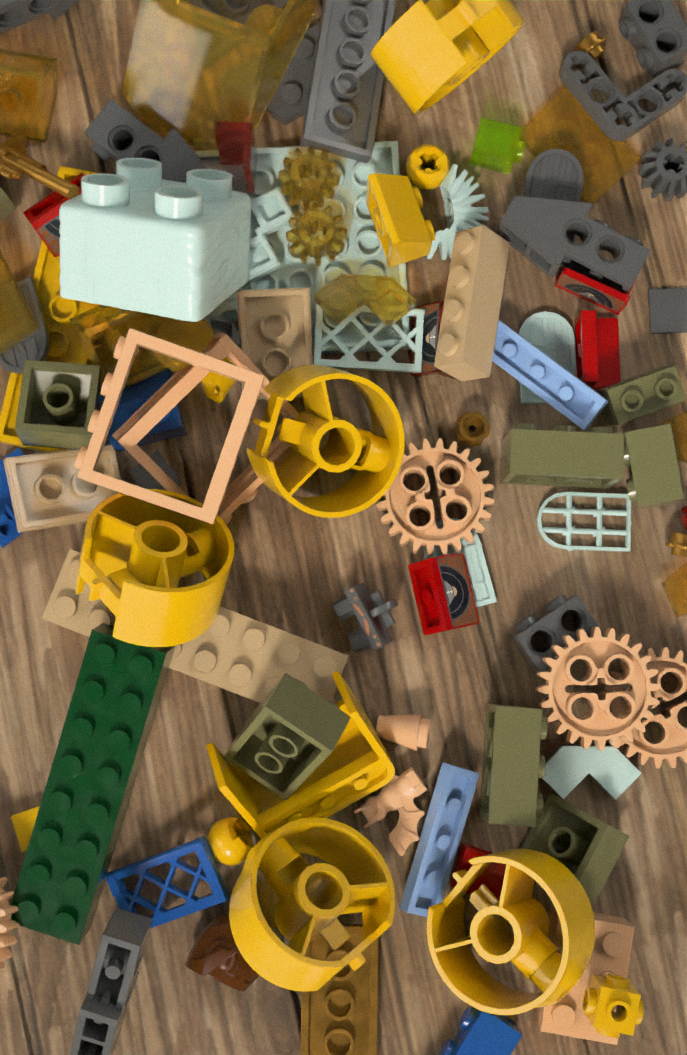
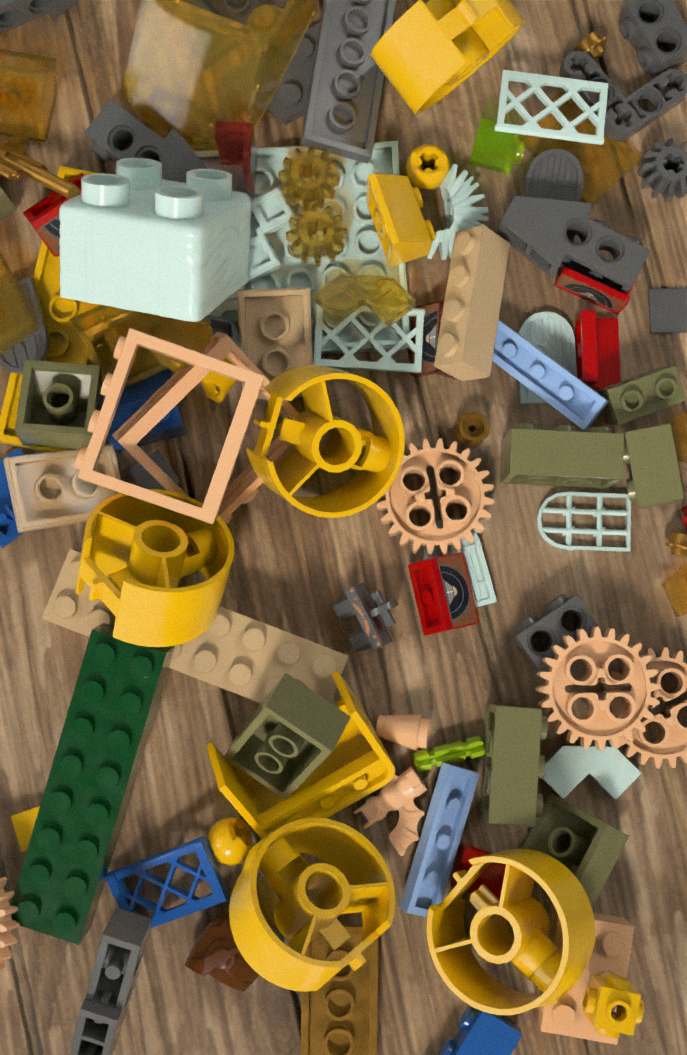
(449, 753): none -> lime axle
(572, 88): none -> light aqua window

